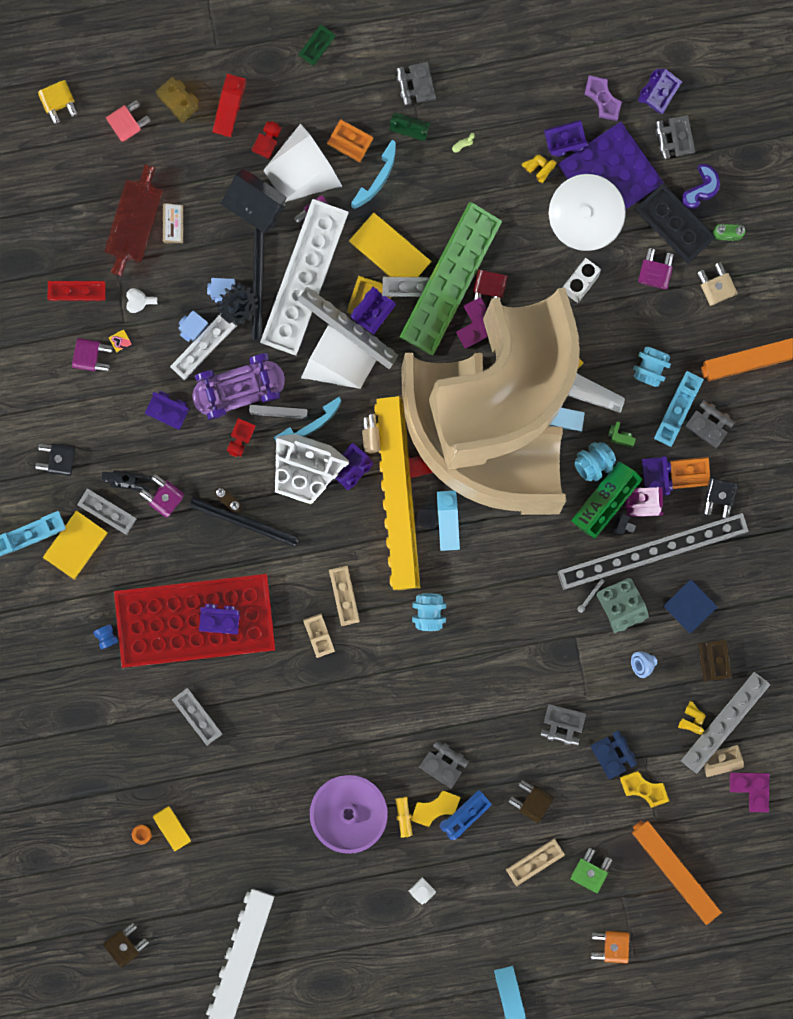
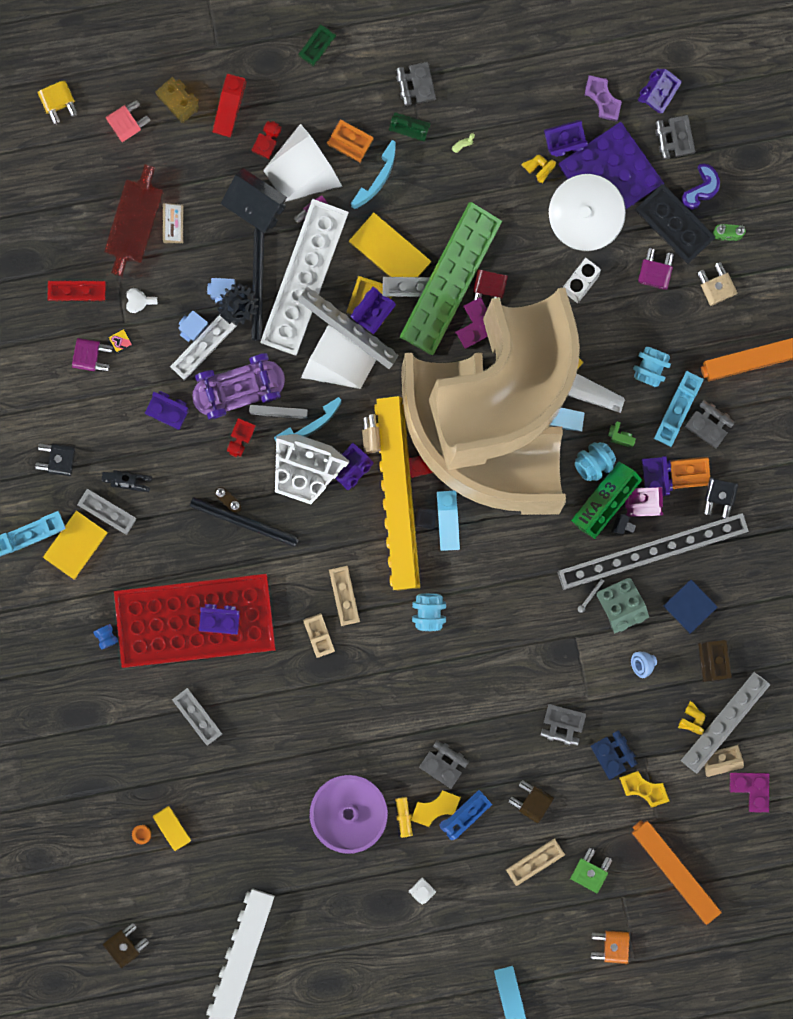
(165, 498): magenta piece -> none

